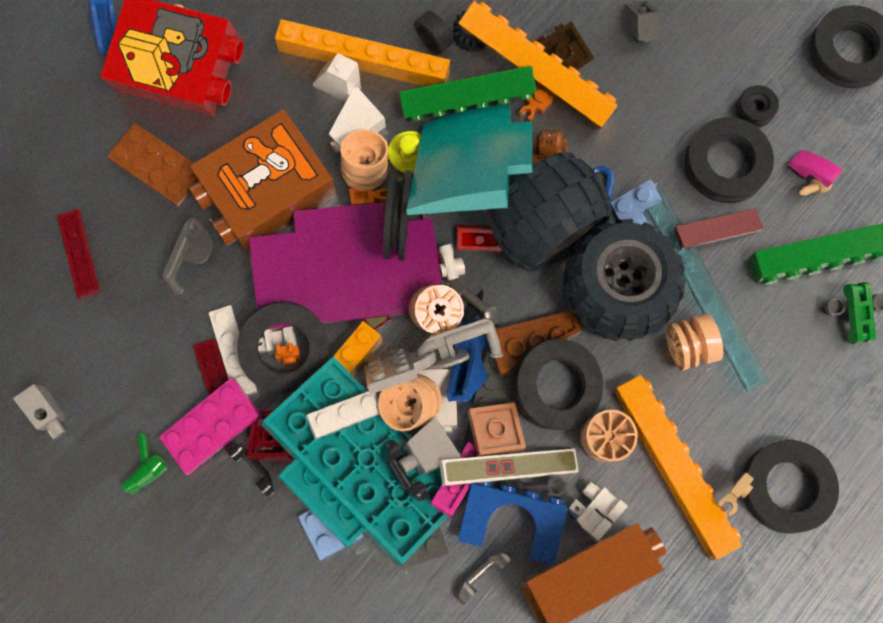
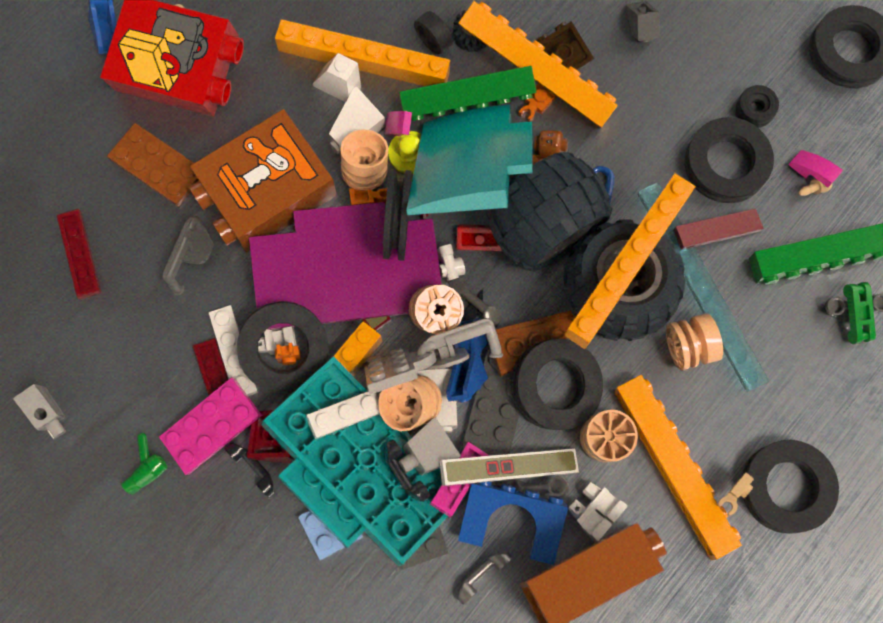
(397, 123): none -> dark pink slope
(496, 429): nougat plate -> none
(629, 261): none -> light orange brick
(636, 201): light blue plate -> none

